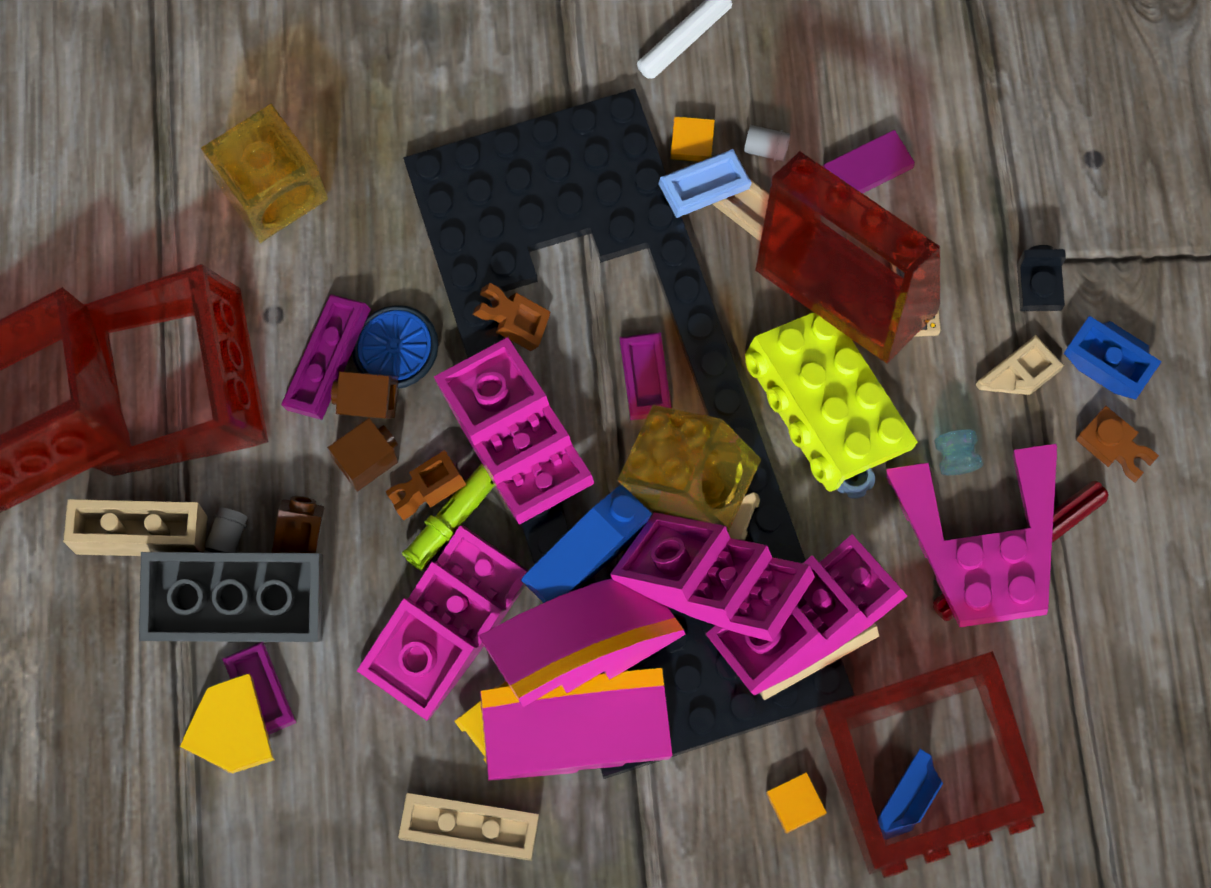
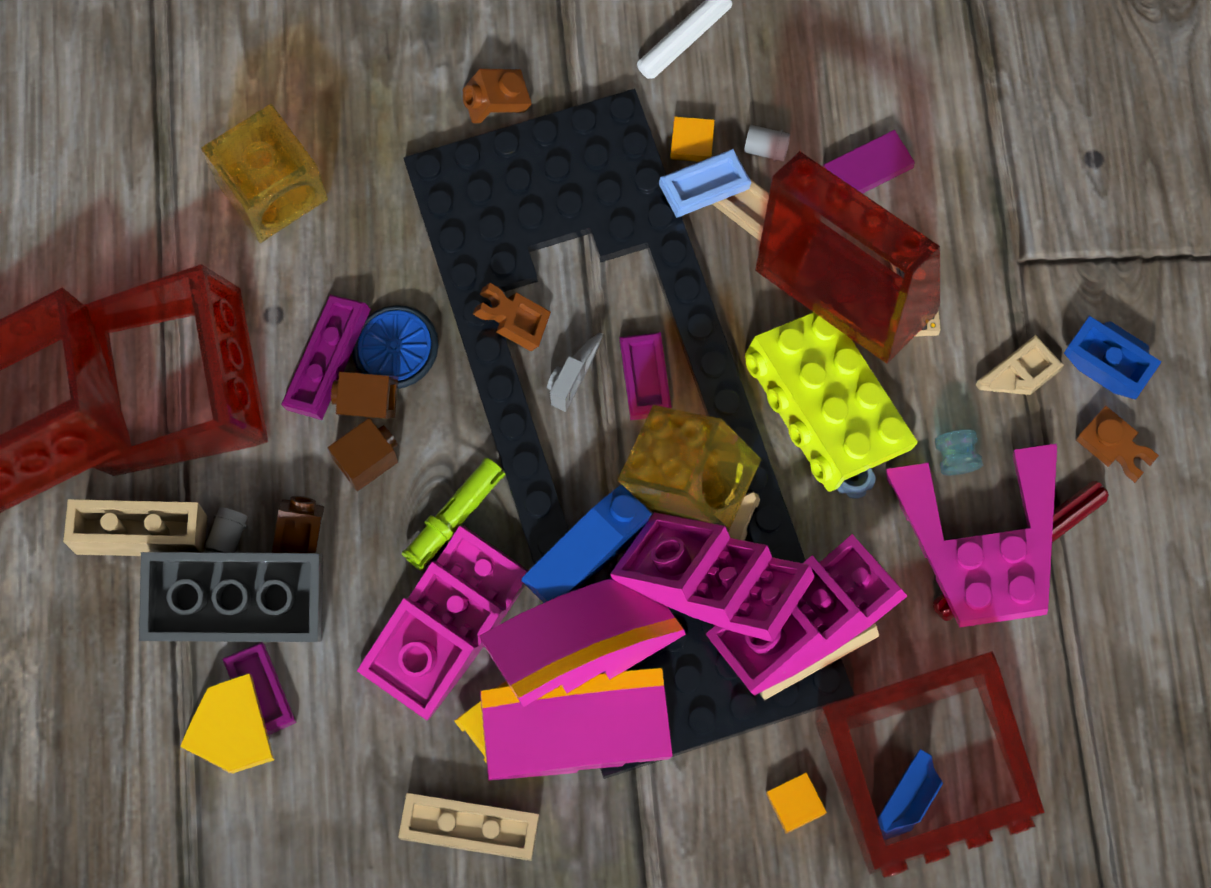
(429, 483): dark orange plate -> none
(495, 92): none -> dark orange bracket
(514, 430): dark pink slope -> none
(566, 381): none -> light grey plate
(1041, 279): black bracket -> none

